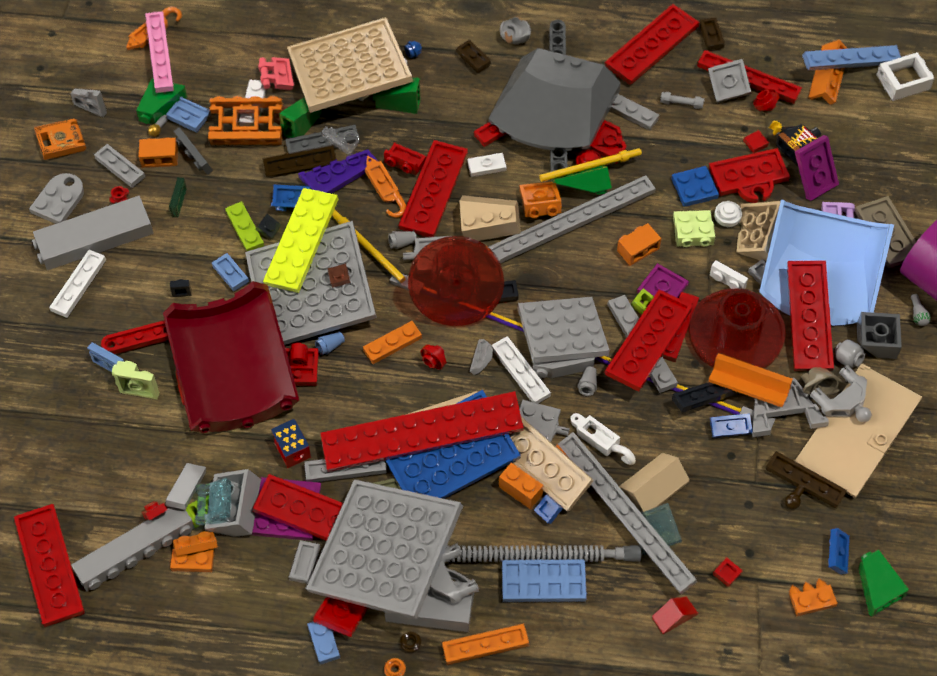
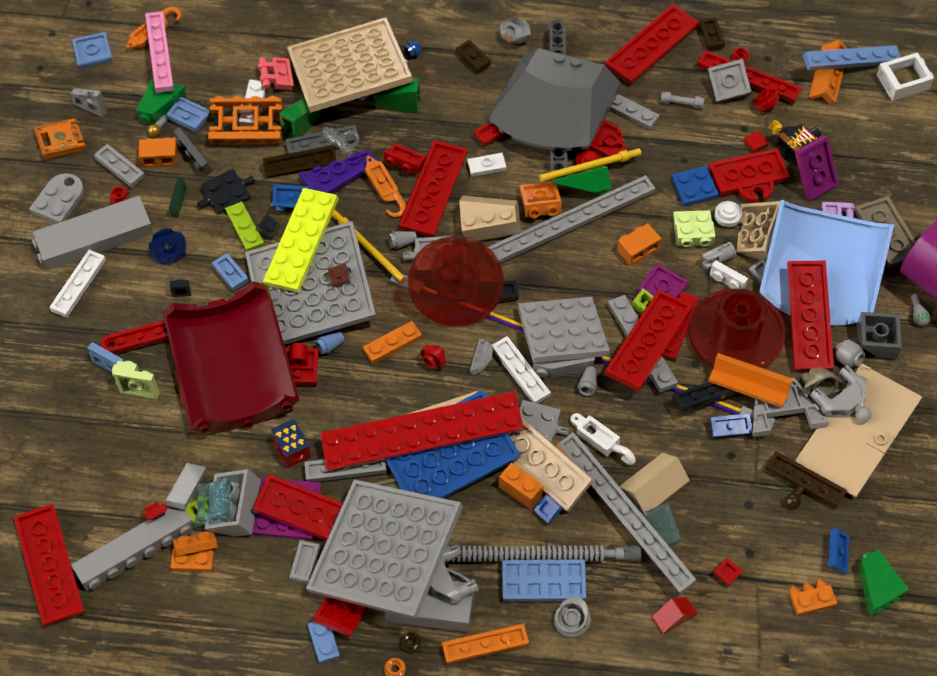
(92, 50): none -> medium blue tile
(168, 255): none -> clear blue plate
(225, 191): none -> black plate
(572, 617): none -> light grey piece
(720, 254): none -> light grey hinge
(740, 53): none -> red plate

